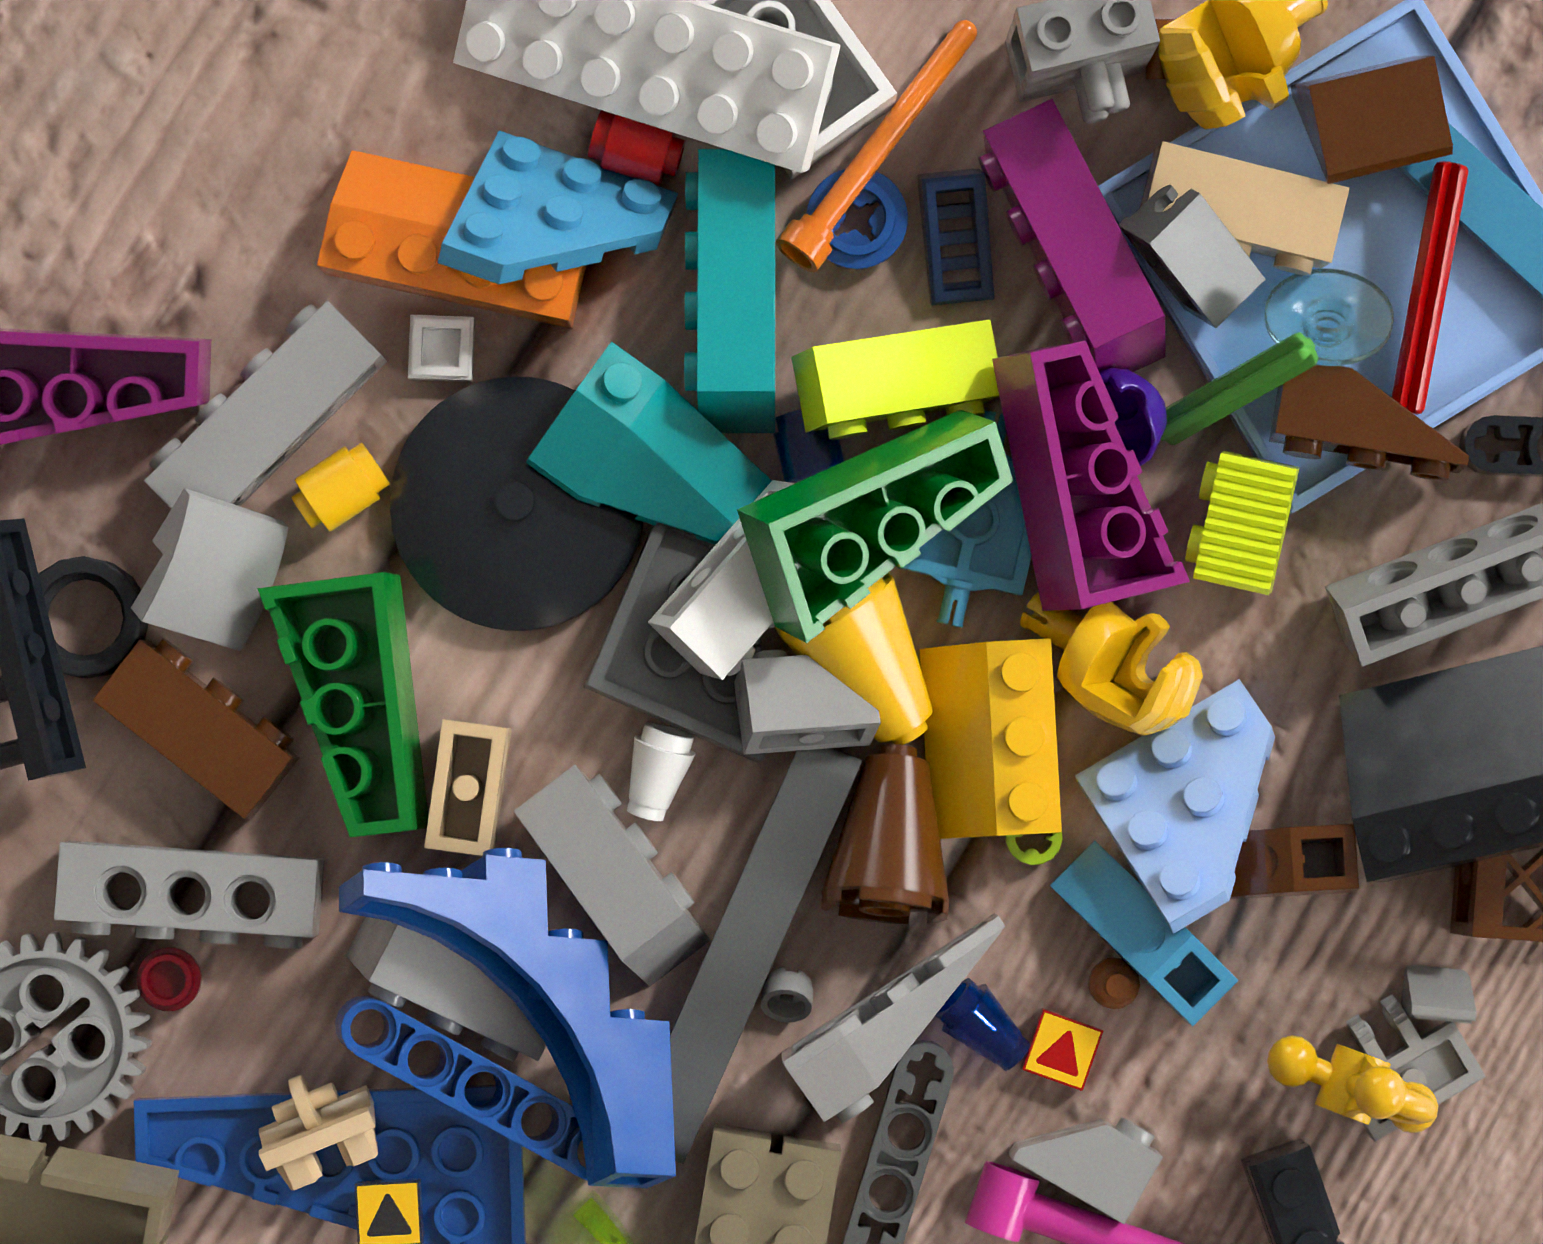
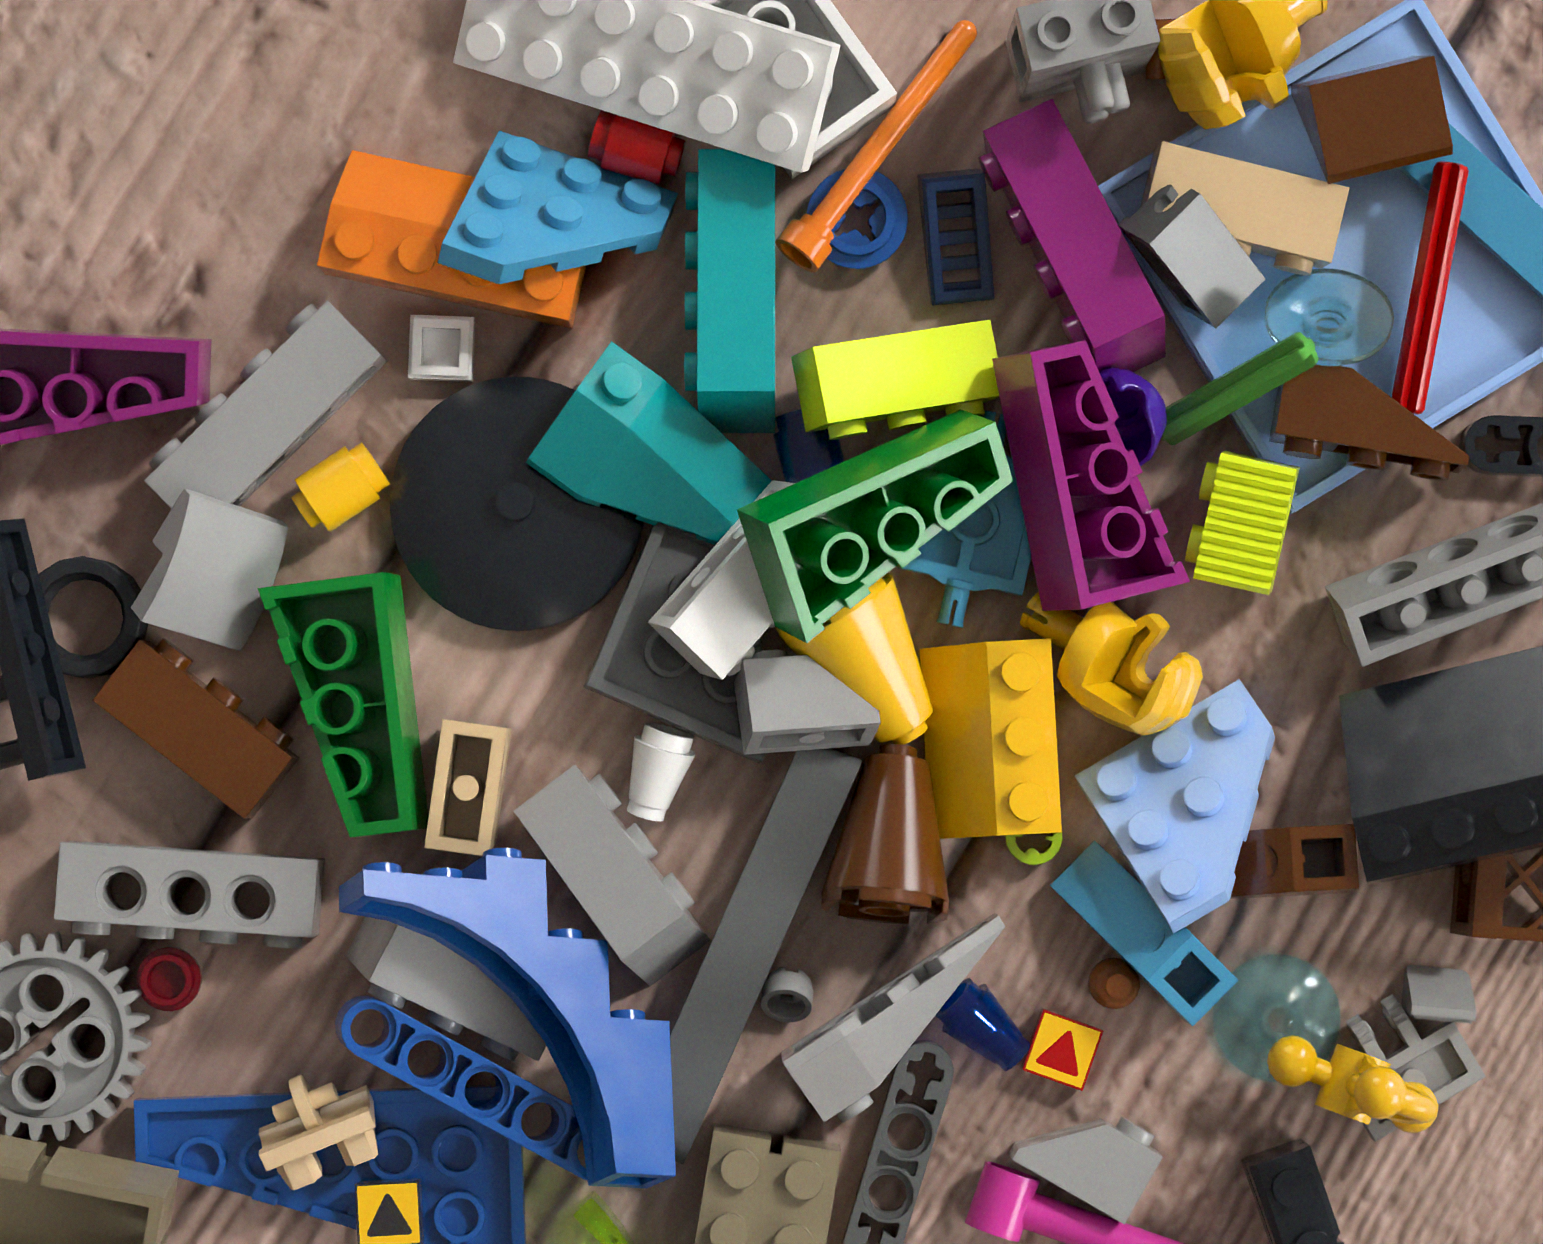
(1269, 984): none -> clear light blue dish

